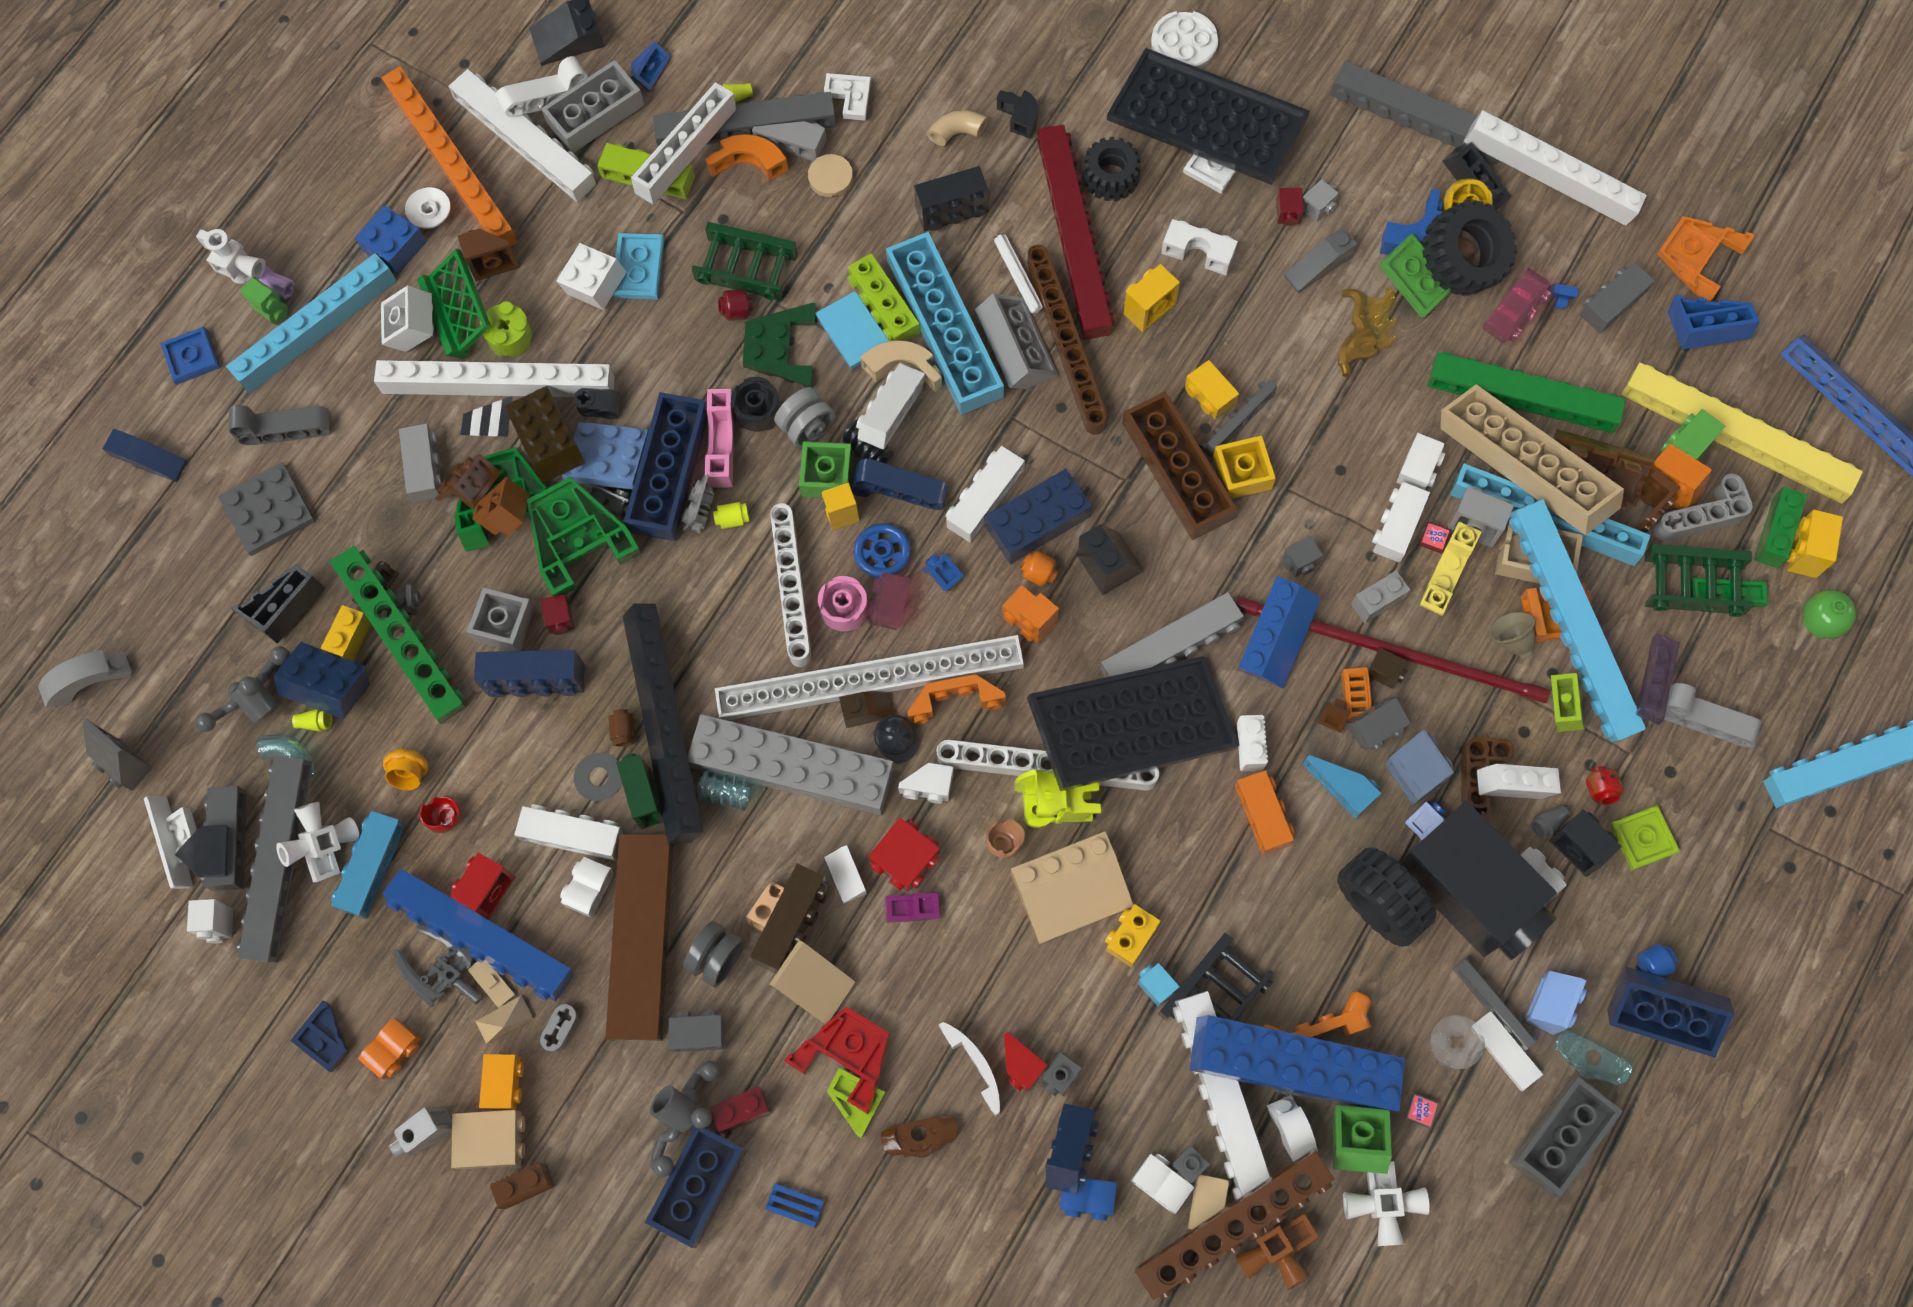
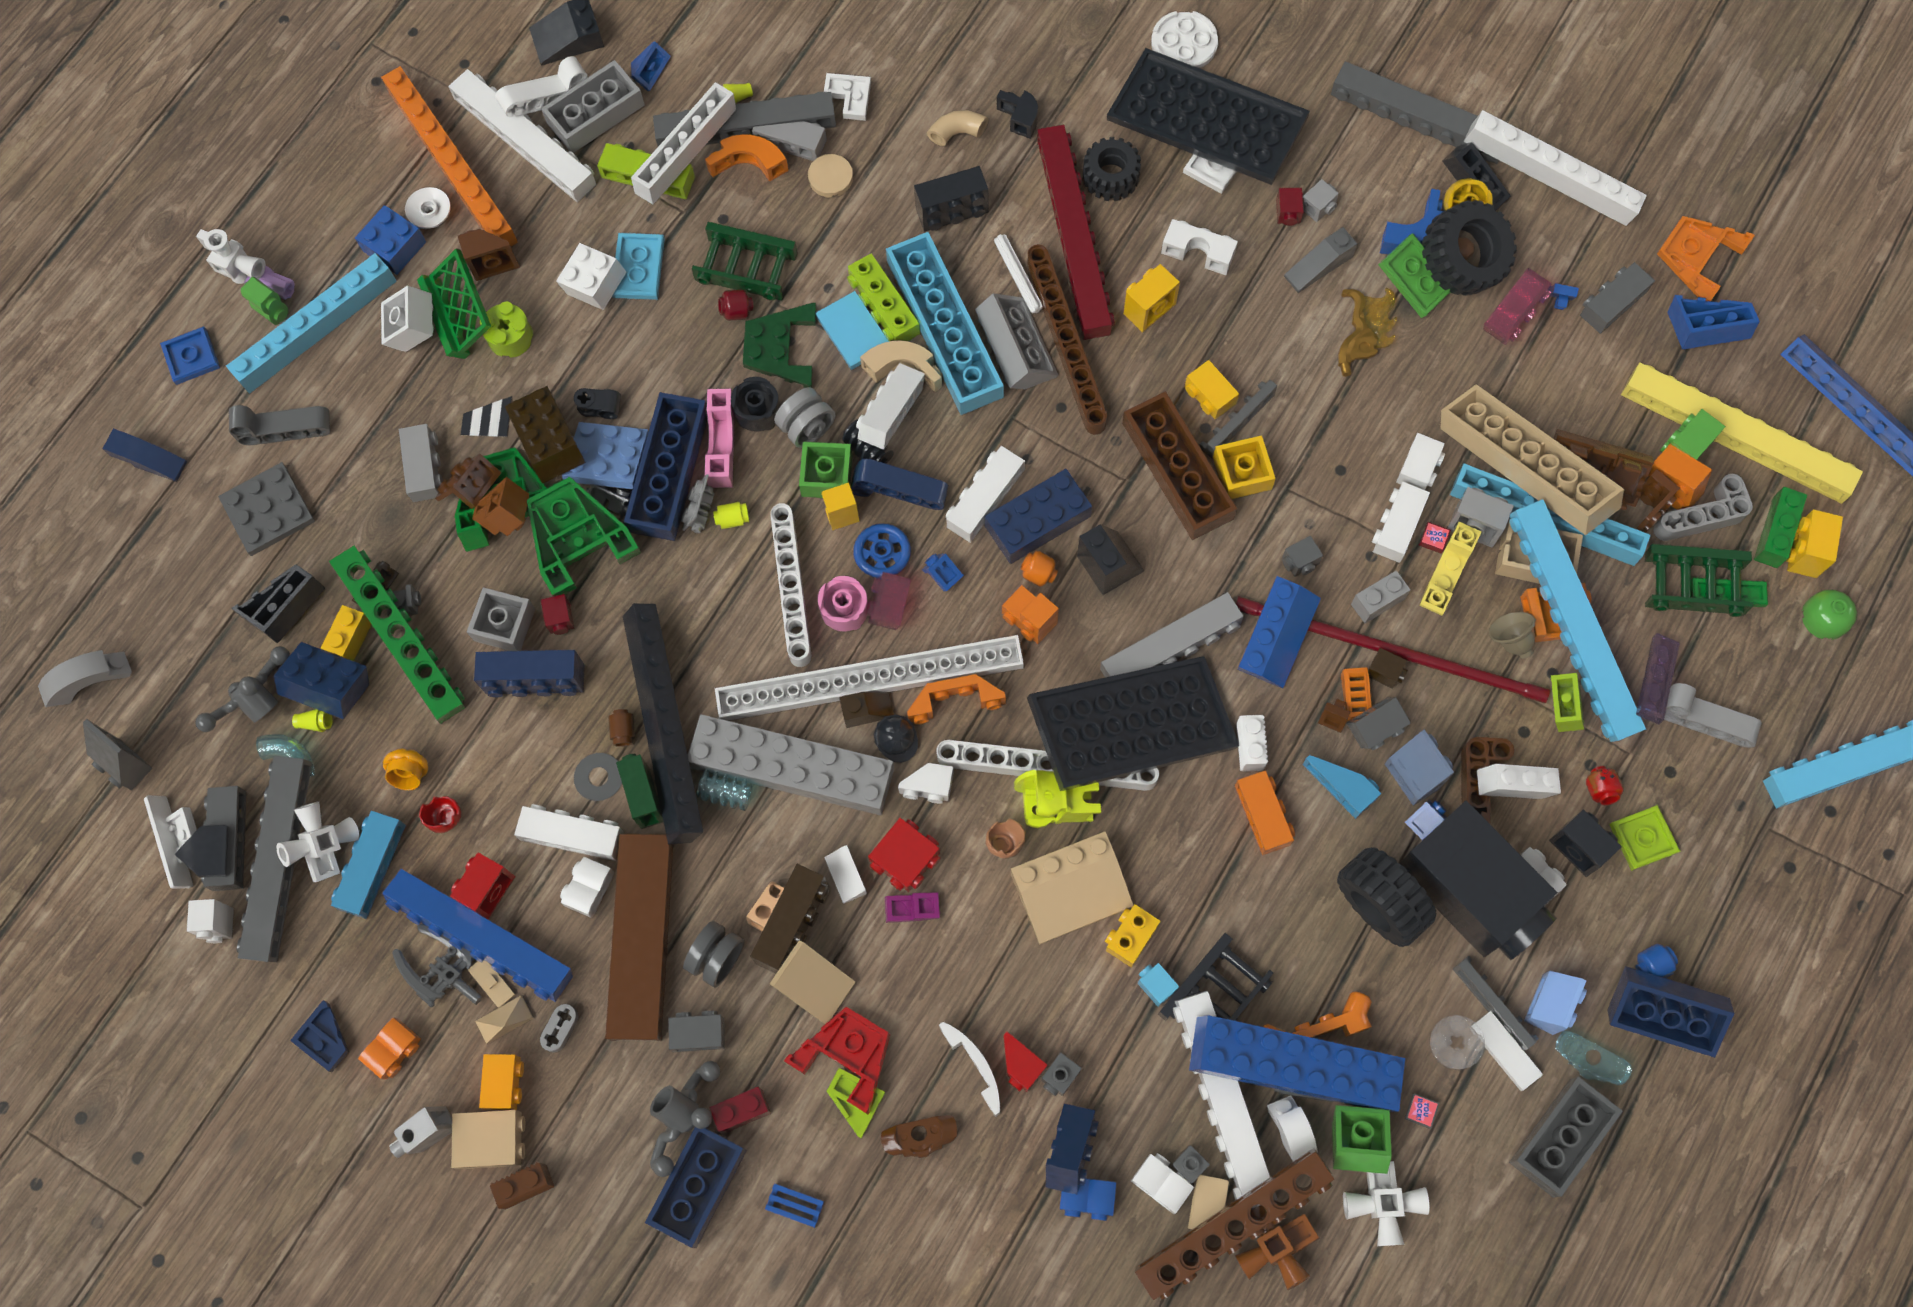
(489, 378): white brick -> none
(1528, 392): green brick -> none
(1550, 821): dark grey cone -> none

